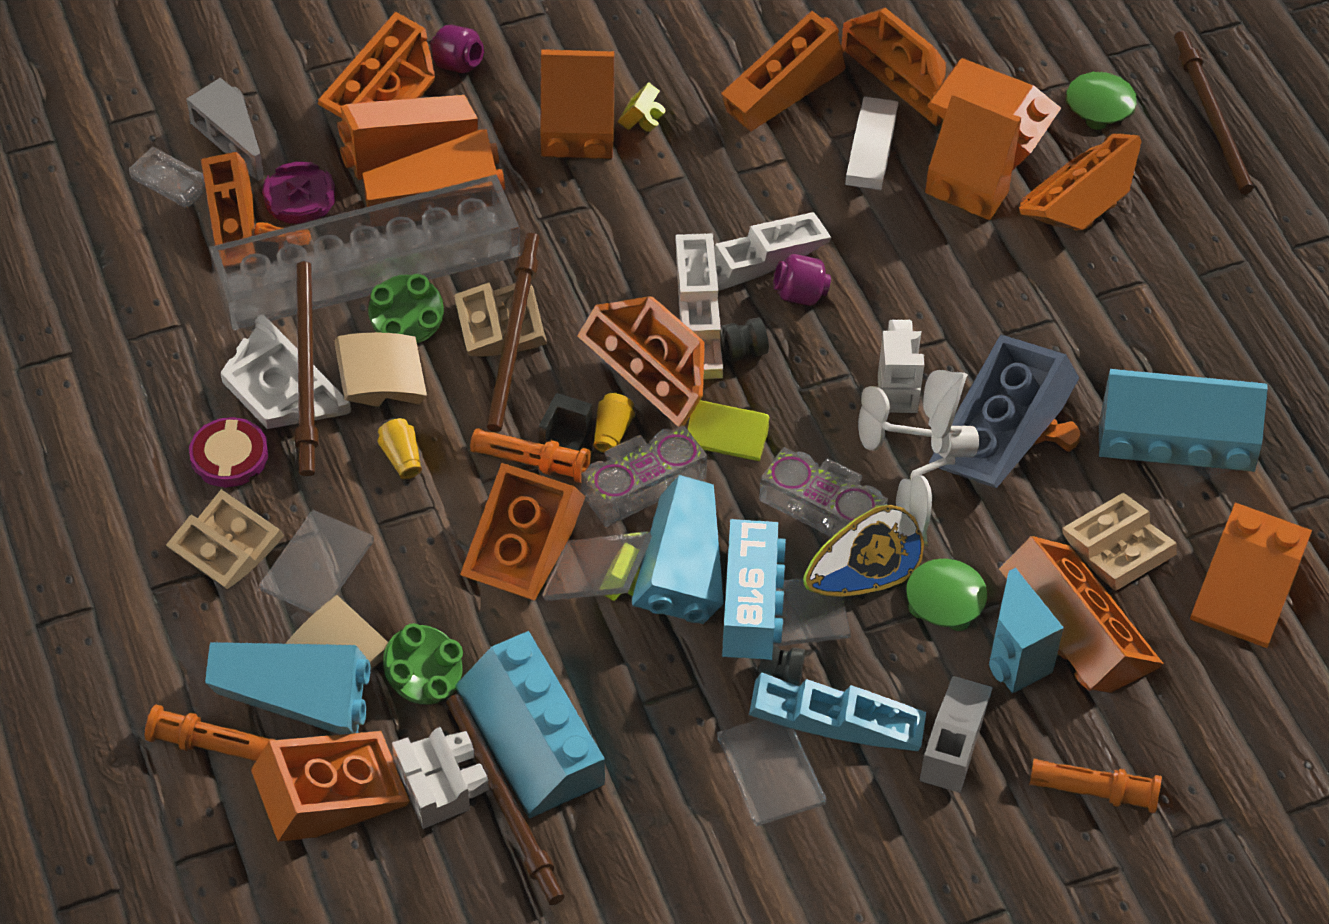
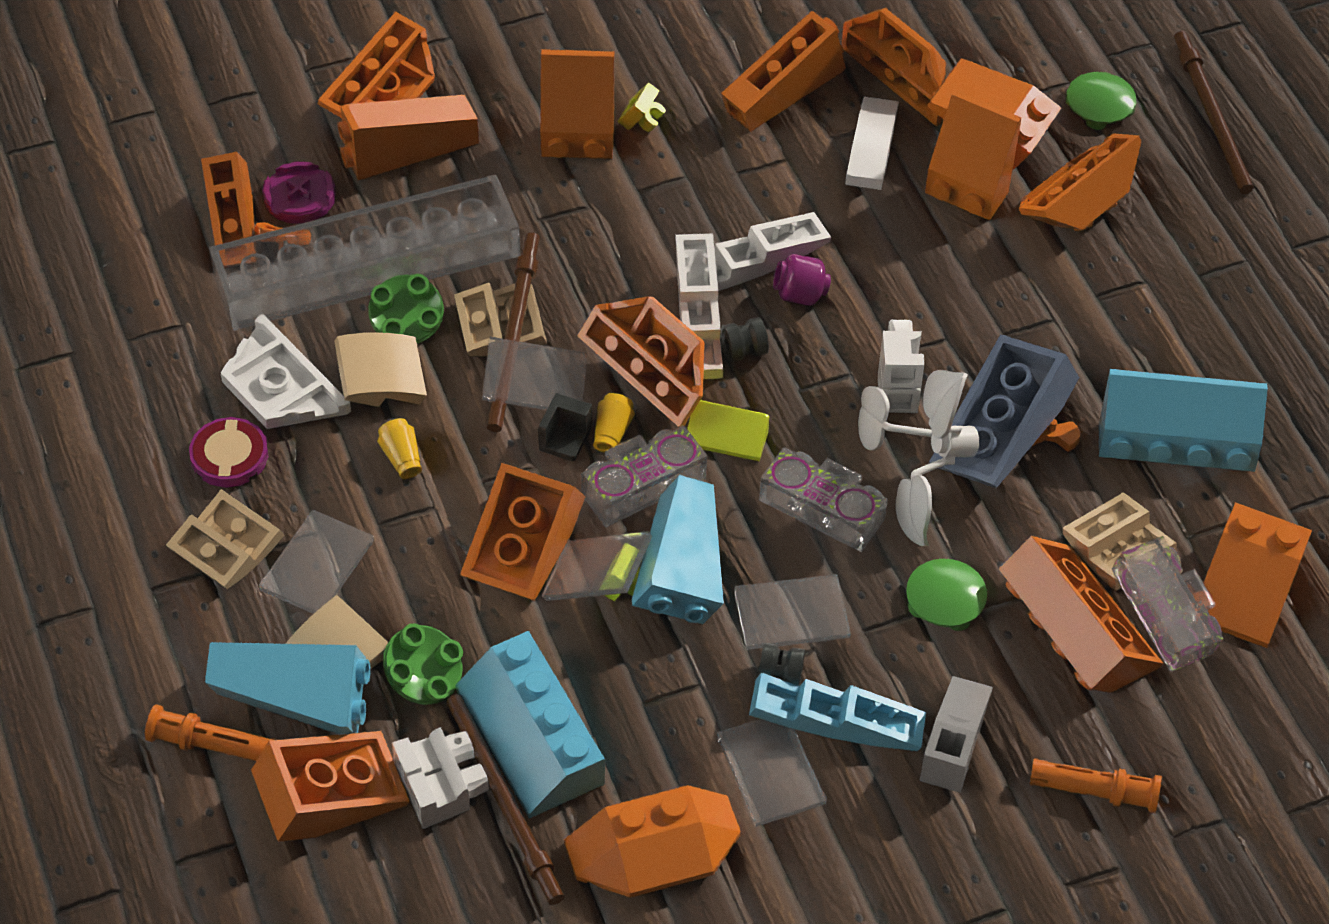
(168, 177): clear plate -> none
(223, 118): light grey slope -> none
(306, 434): reddish brown bar -> none
(434, 168): orange slope -> none
(456, 49): magenta head -> none
(532, 373): none -> clear piece
(548, 457): orange pin -> none
(654, 841): none -> orange wedge
(751, 590): medium azure brick -> none
(867, 554): shield -> none
(1024, 636): medium azure slope -> none
(1169, 603): none -> clear piece

